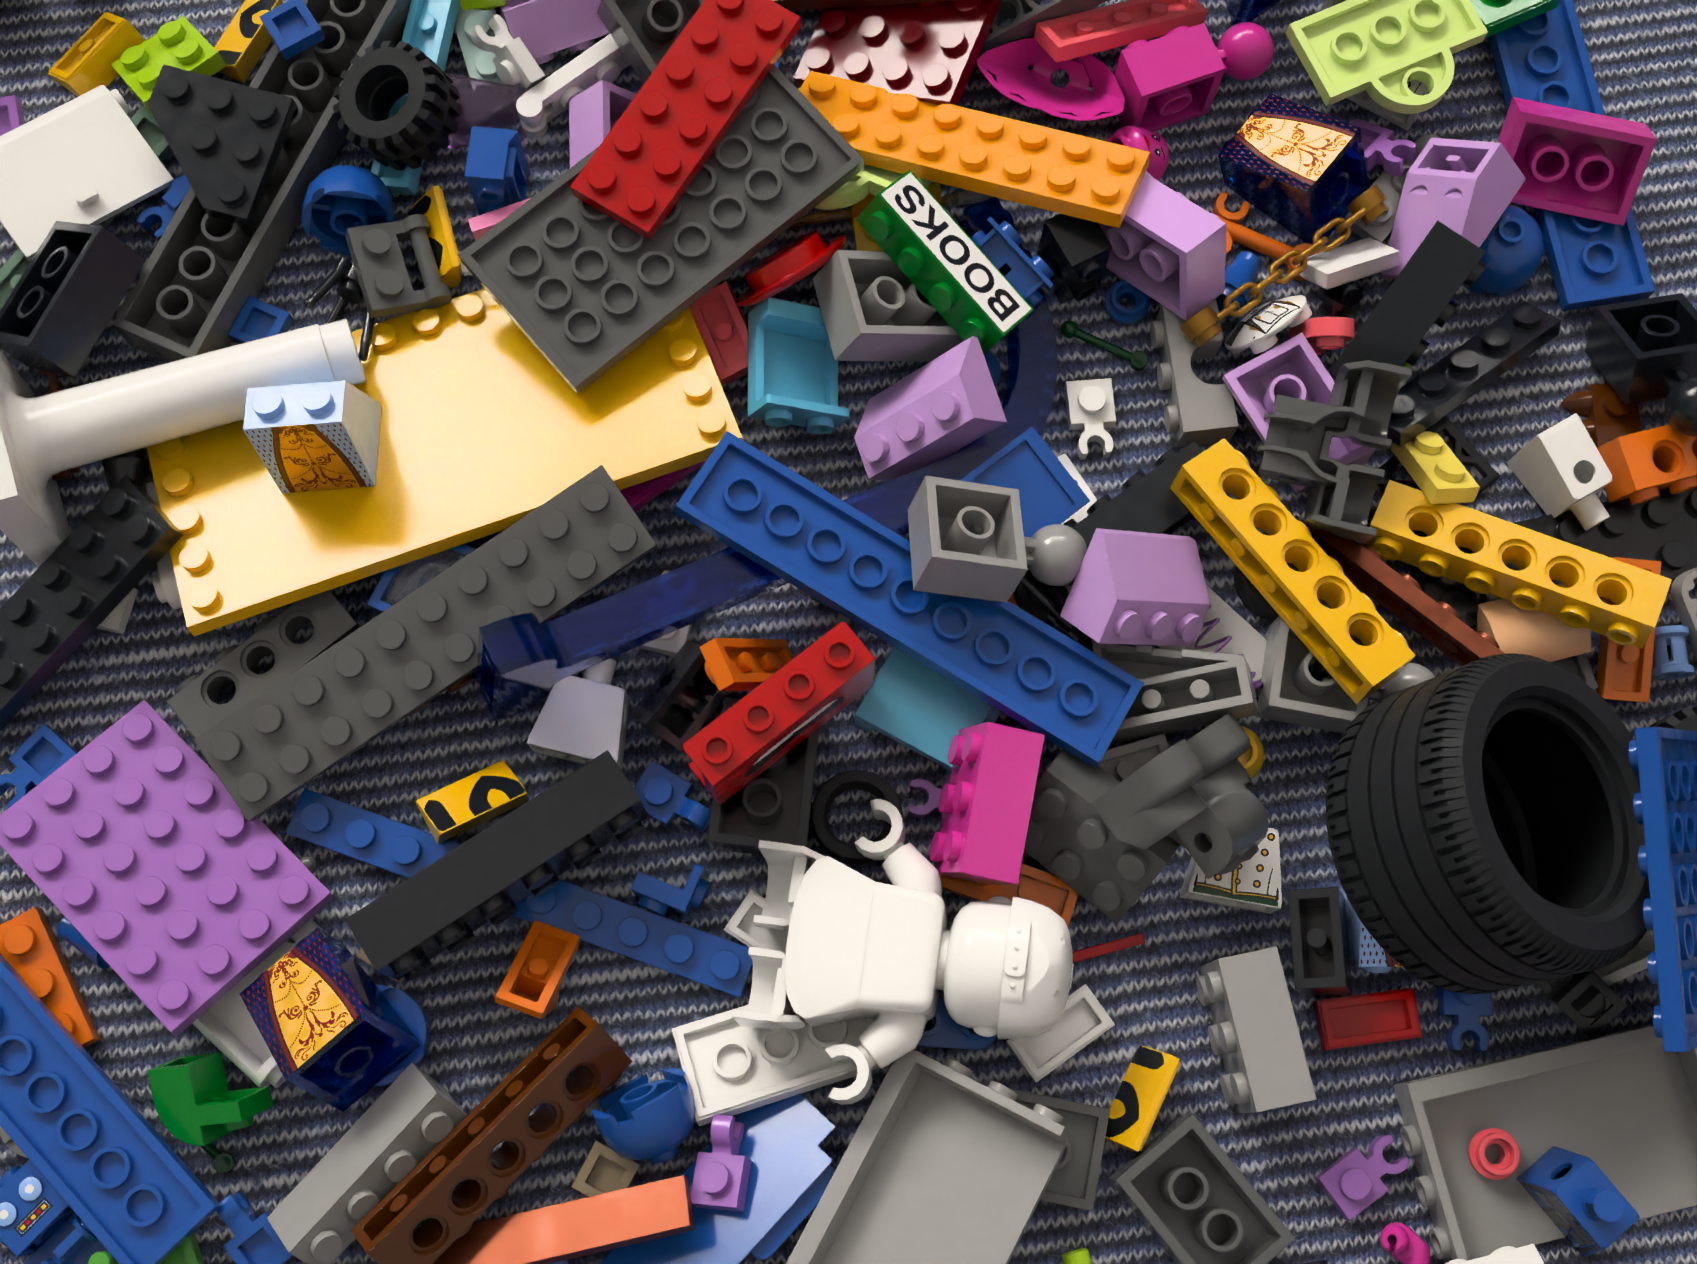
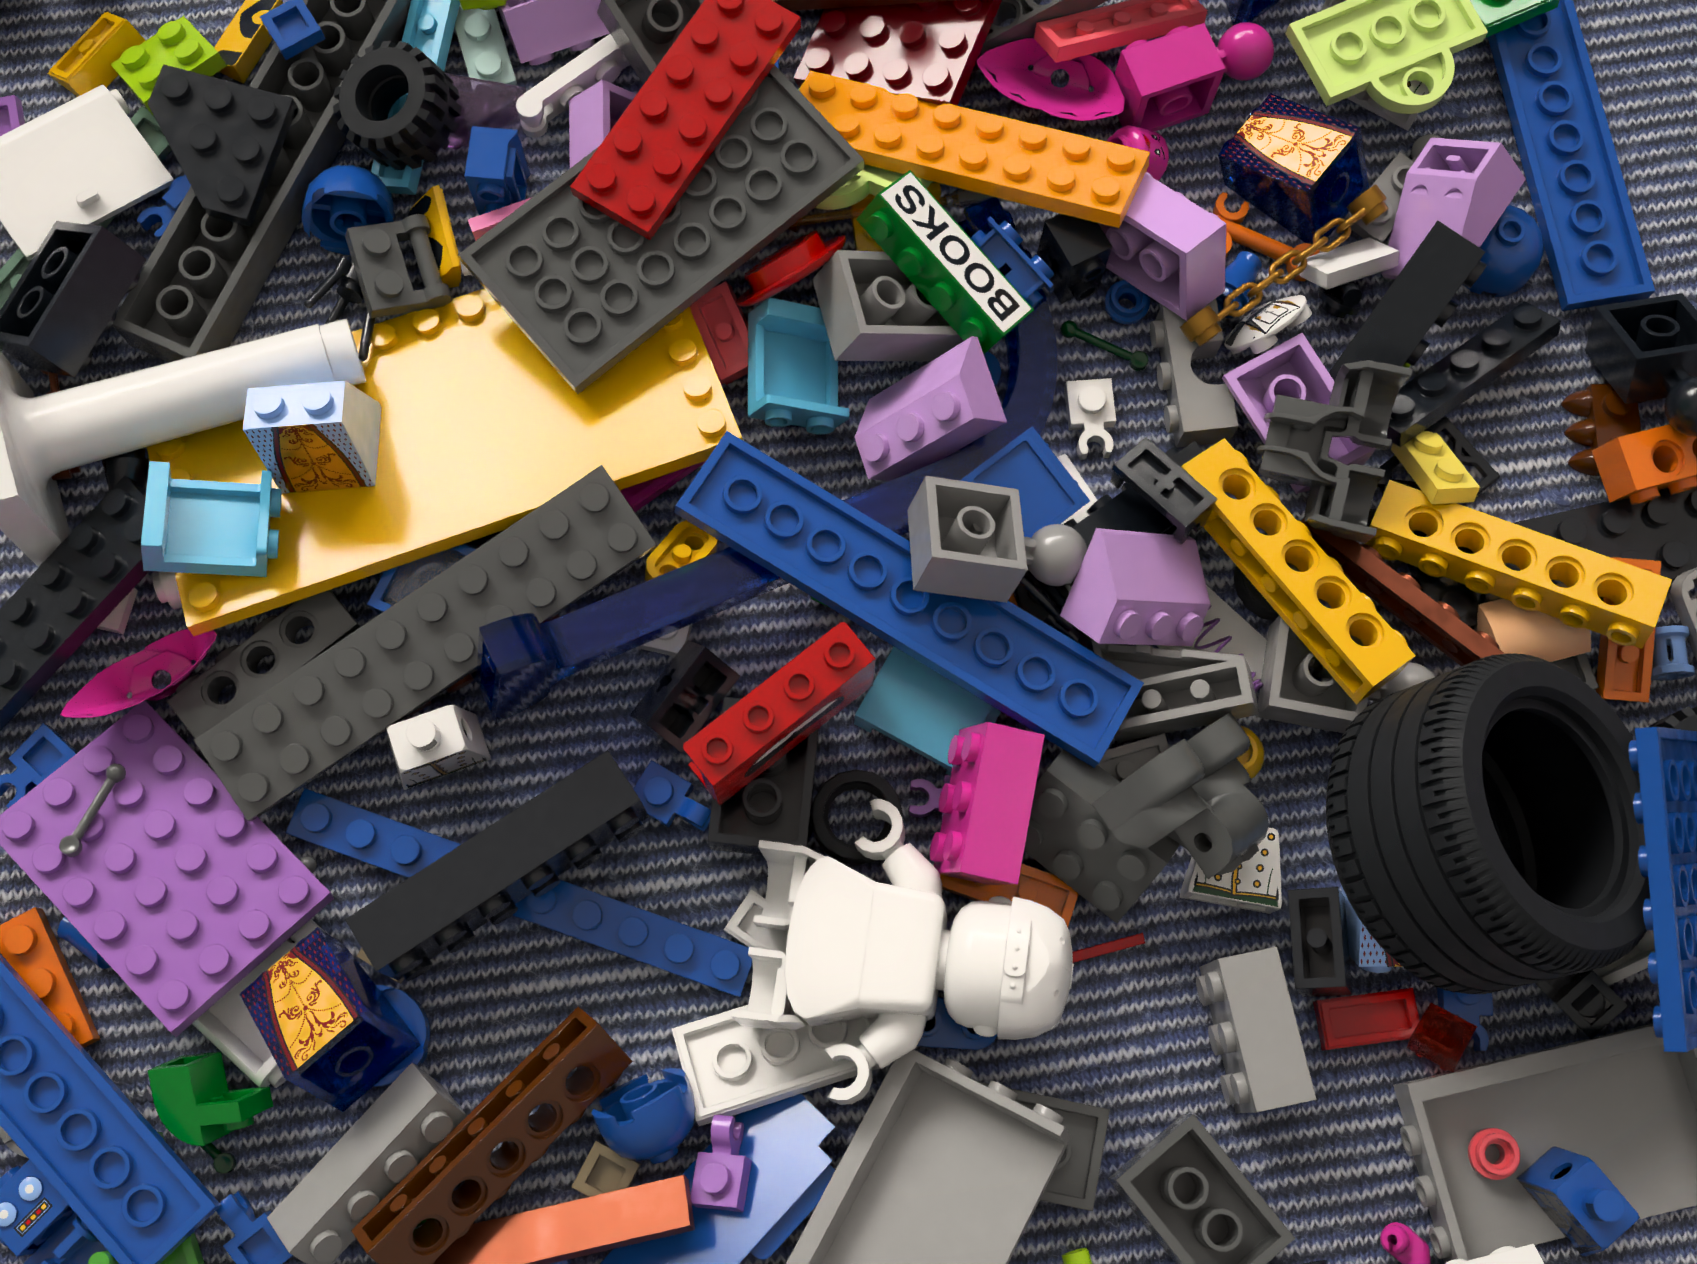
(71, 844): none -> dark grey hinge
(134, 674): none -> dark pink piece
(208, 525): none -> medium azure panel
(259, 321): blue plate -> none
(436, 744): none -> white torso
(471, 801): yellow slope -> none
(512, 58): white plate -> none
(538, 970): orange slope -> none
(583, 717): white torso -> none
(659, 896): blue bracket -> none
(677, 549): none -> yellow plate
(743, 662): orange plate -> none
(1079, 1026): white tile -> none
(1140, 1097): yellow slope -> none
(1165, 487): none -> black hinge
(1325, 332): coral plate -> none
(1355, 1180): medium lavender plate -> none
(1383, 149): medium lavender plate -> none
(1441, 1037): none -> clear red tile
(1564, 472): white torso -> none
(1576, 159): dark pink slope -> none

